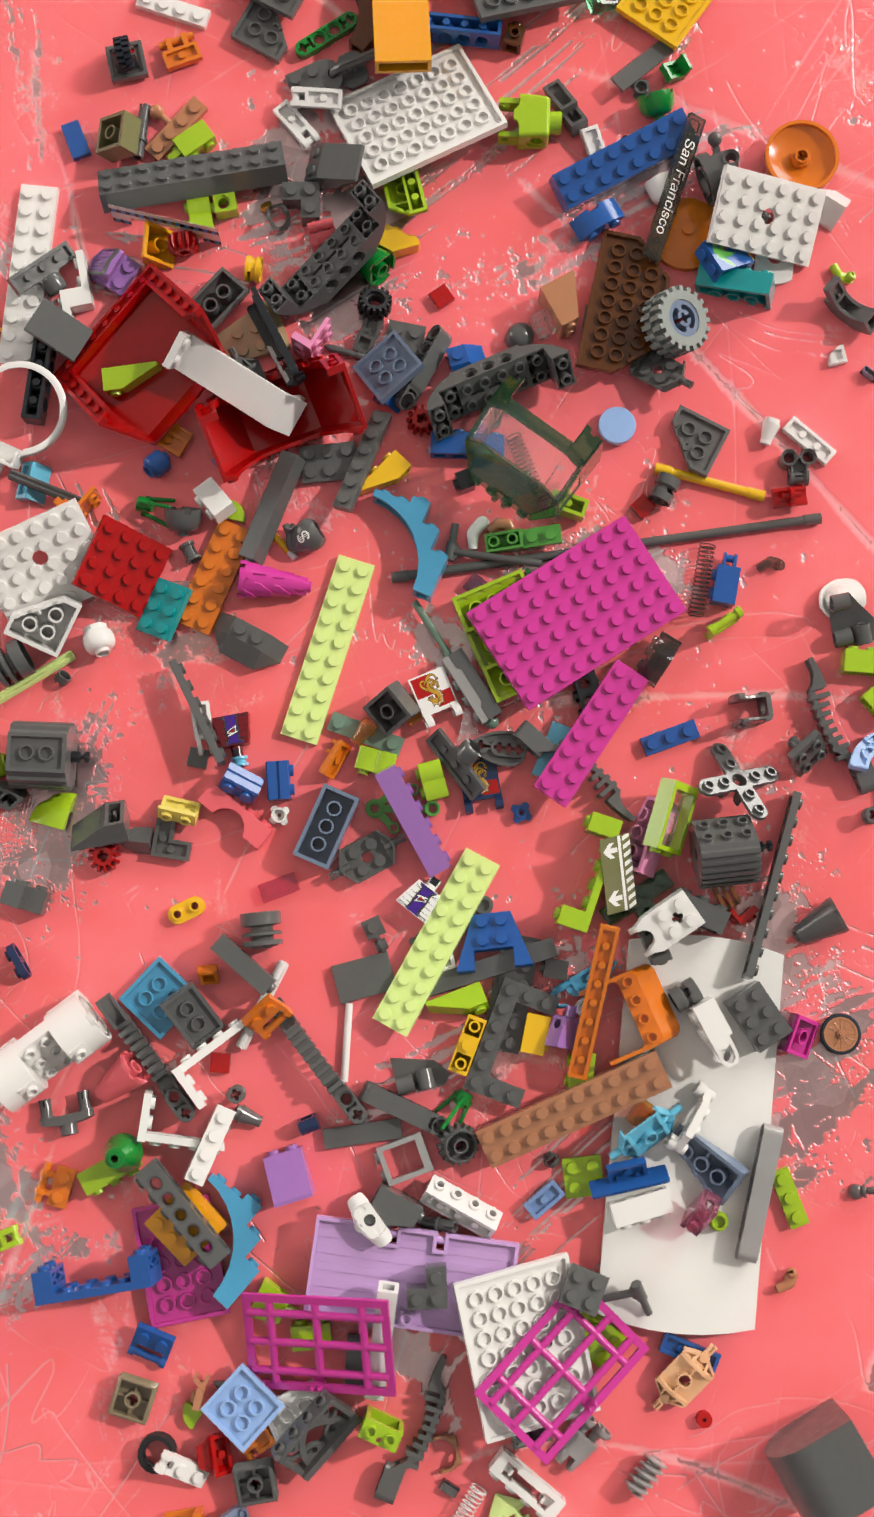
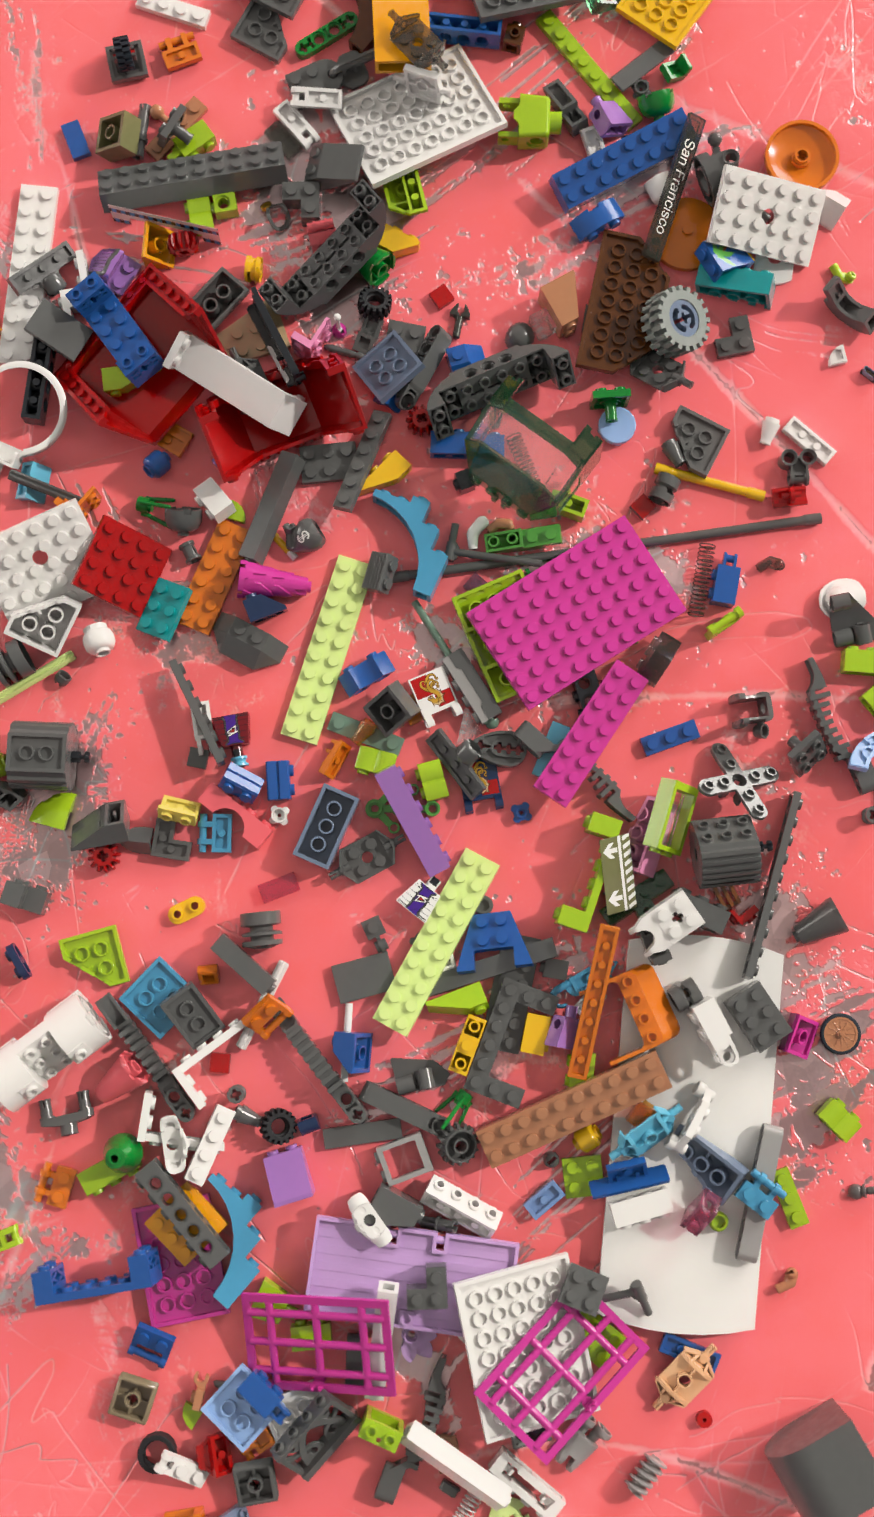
(97, 954): none -> lime plate
(116, 329): none -> blue plate
(173, 127): none -> dark grey plate
(174, 1159): none -> white piece
(221, 833): none -> dark azure plate
(262, 608): none -> dark blue slope
(264, 1396): none -> blue brick
(278, 132): none -> clear smoke tile
(288, 1131): none -> black tyre
(338, 327): none -> dark pink hinge
(353, 1050): none -> blue slope
(370, 671): none -> blue brick
(380, 572): none -> dark grey brick
(411, 29): none -> clear smoke plate
(419, 1344): none -> lavender plate
(423, 84): none -> white plate
(456, 1465): none -> white brick
(459, 319): none -> pearl dark grey bar
(584, 64): none -> lime plate
(587, 1138): none -> yellow head
(609, 118): none -> medium lavender torso
(609, 400): none -> green plate
(673, 452): none -> dark grey cone
(740, 340): none -> dark grey plate
(755, 1198): none -> dark azure plate
(761, 731): none -> dark grey hinge
(838, 1119): none -> lime brick

